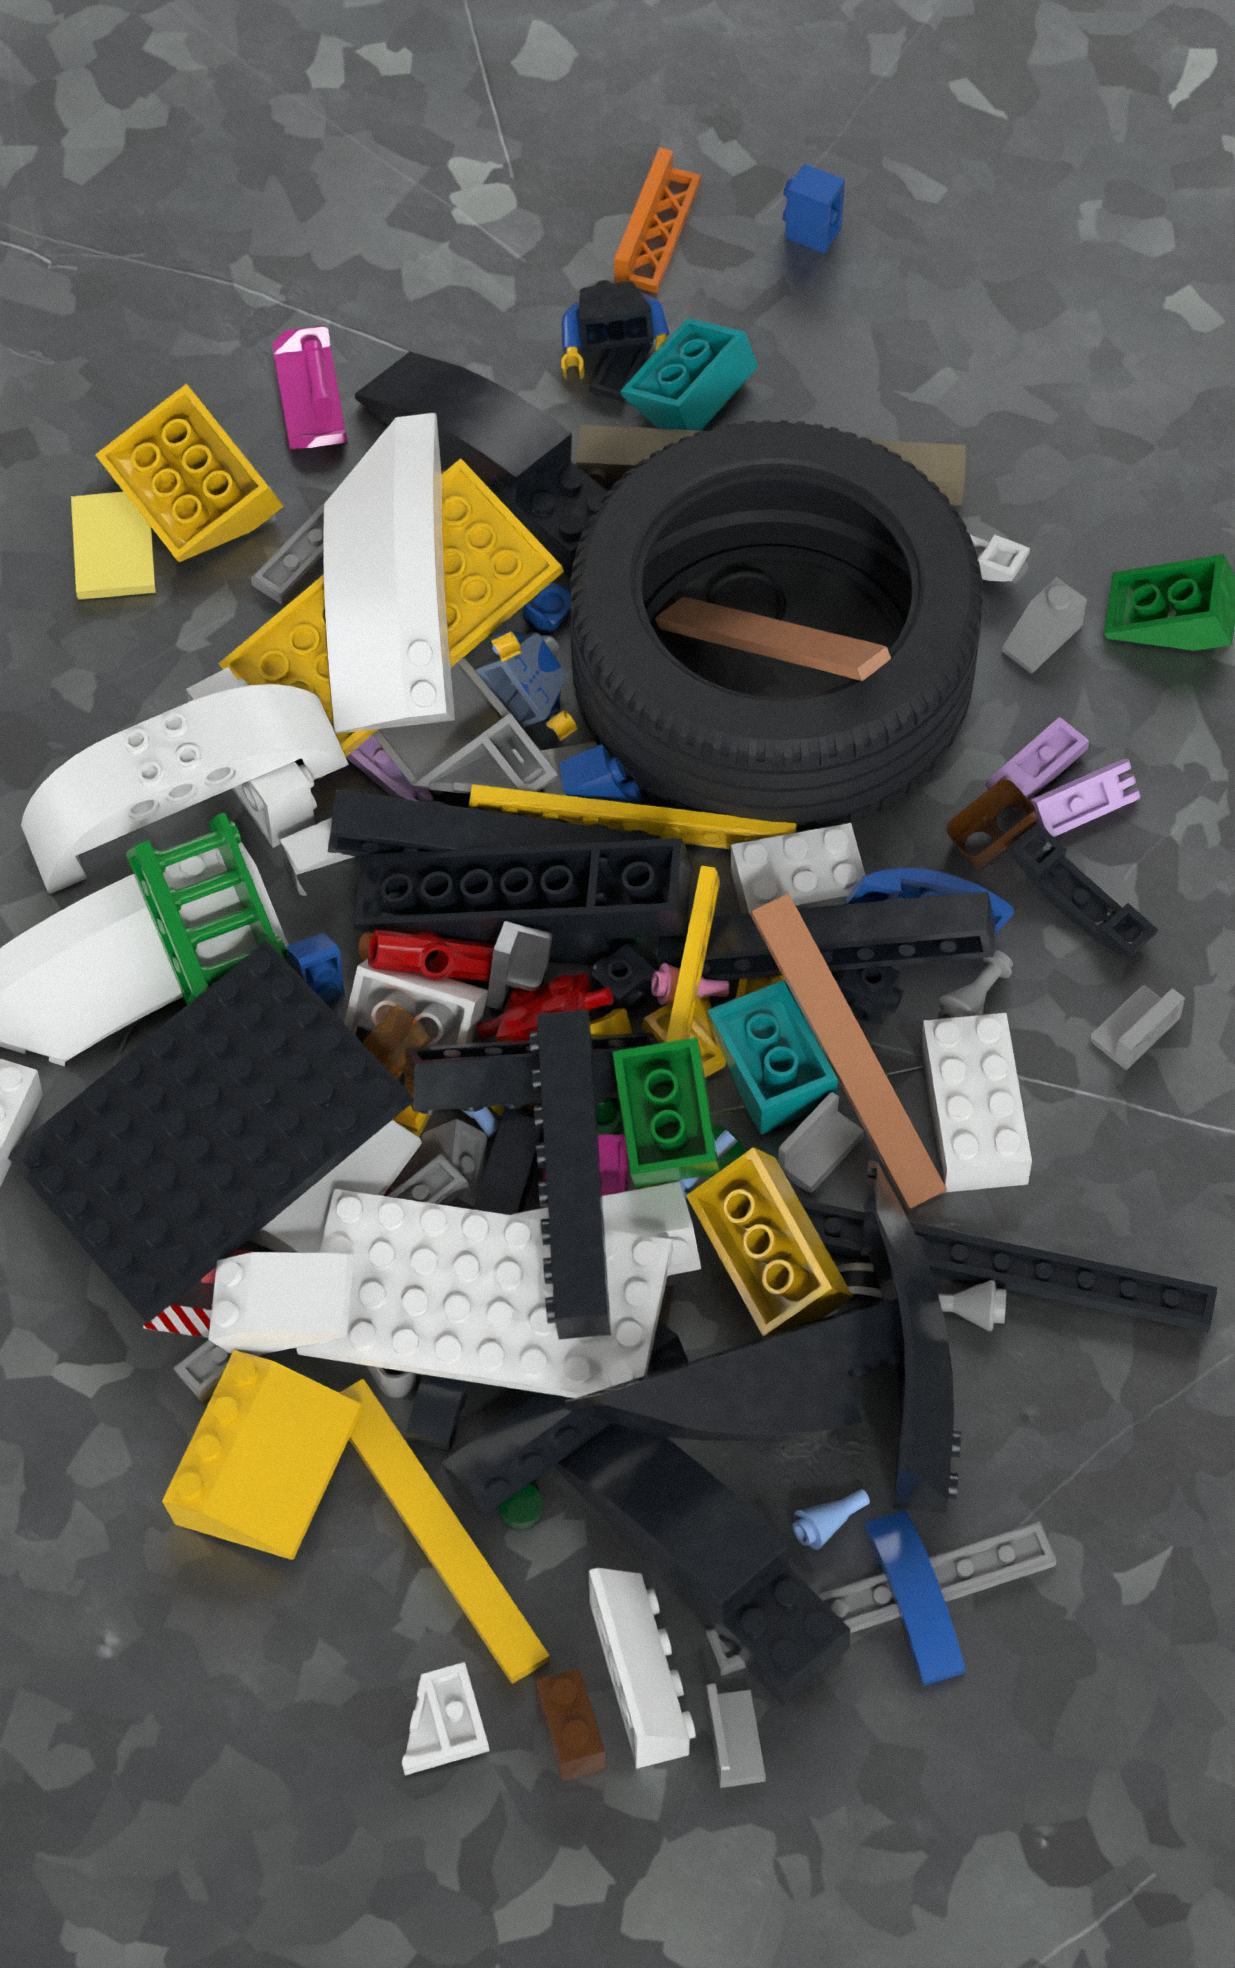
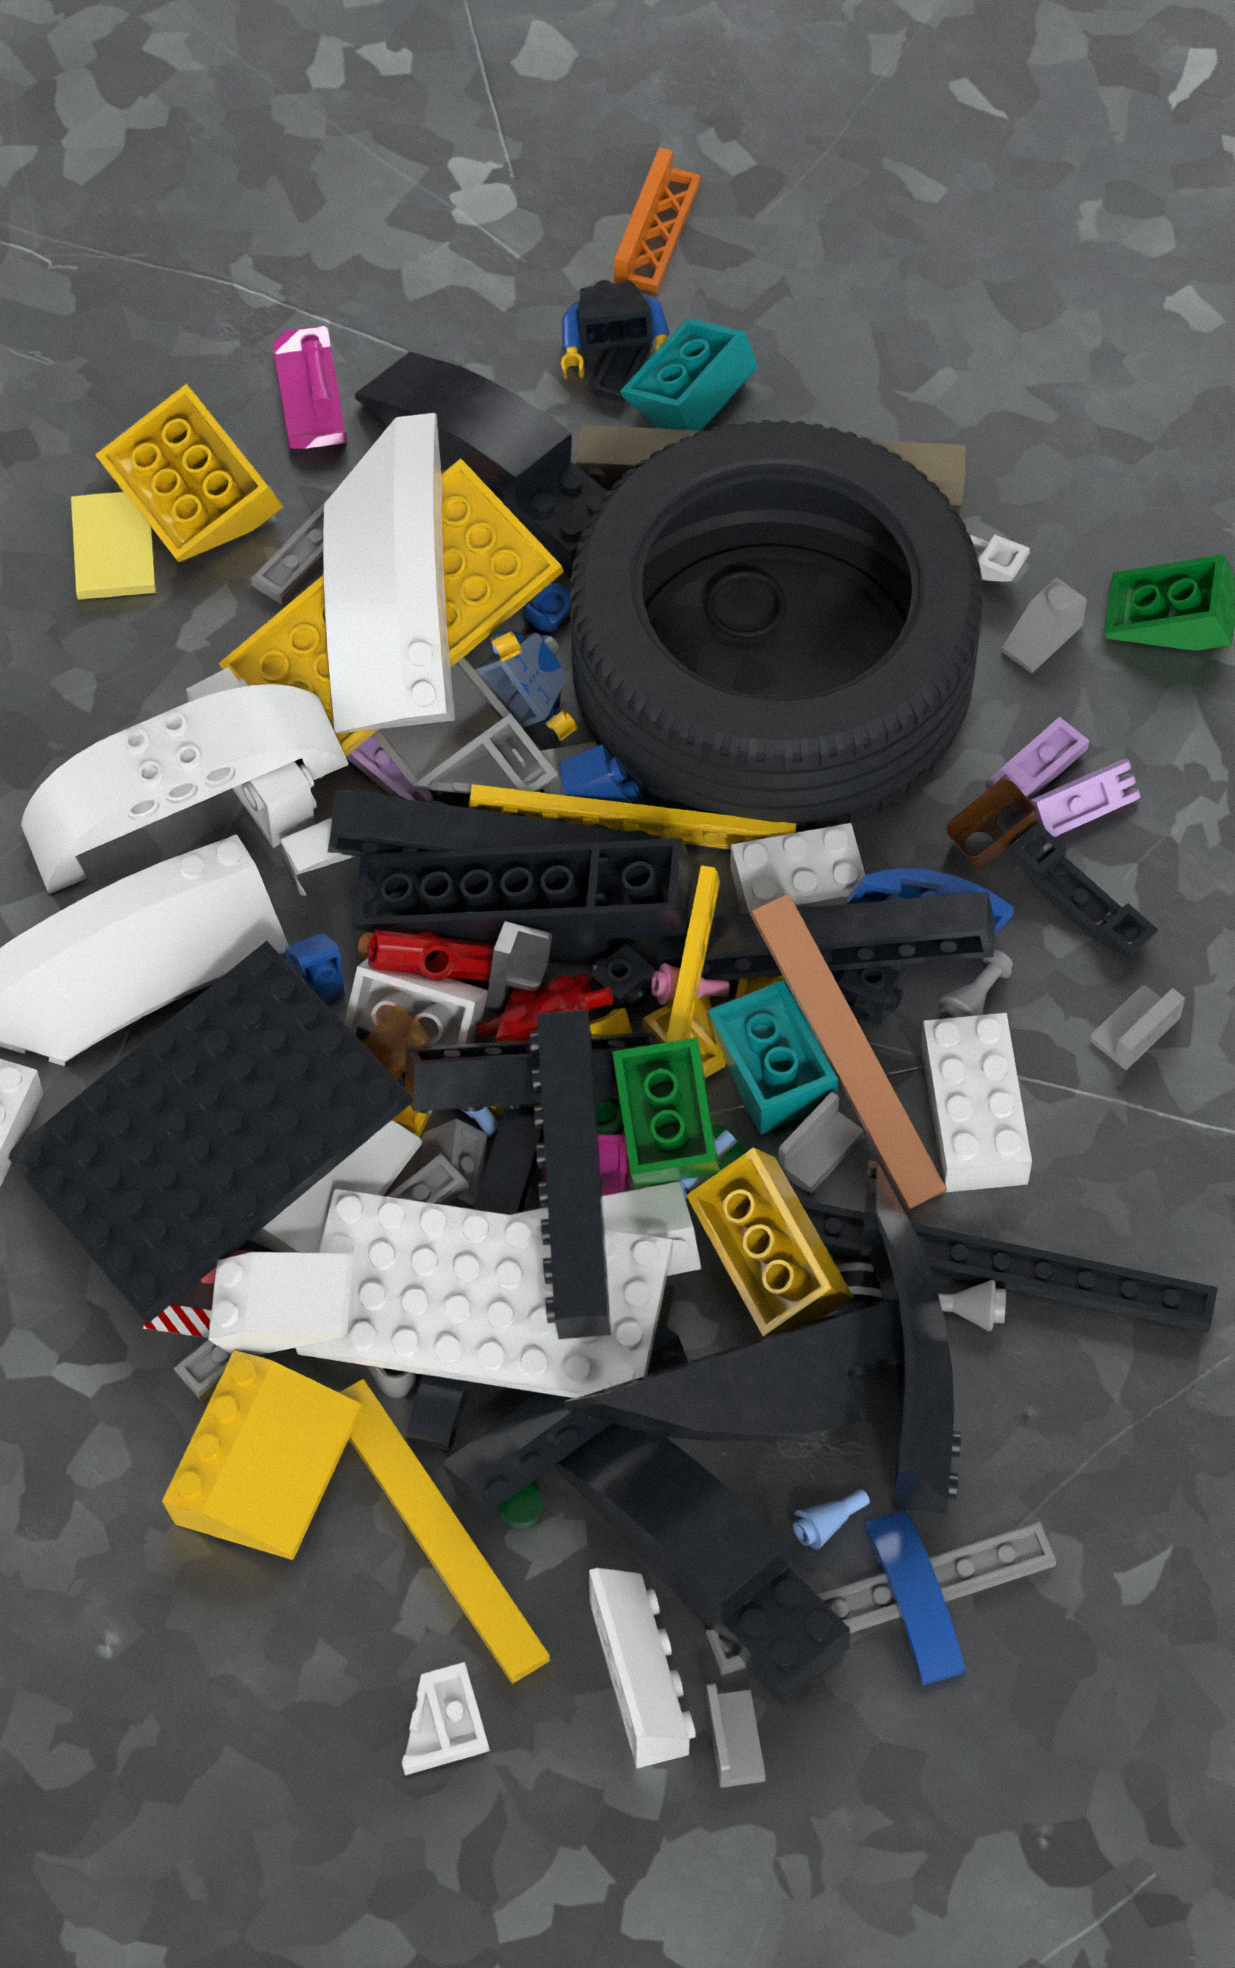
(165, 903): green fence -> none
(570, 1724): reddish brown brick -> none
(774, 638): nougat tile -> none
(813, 208): blue brick -> none

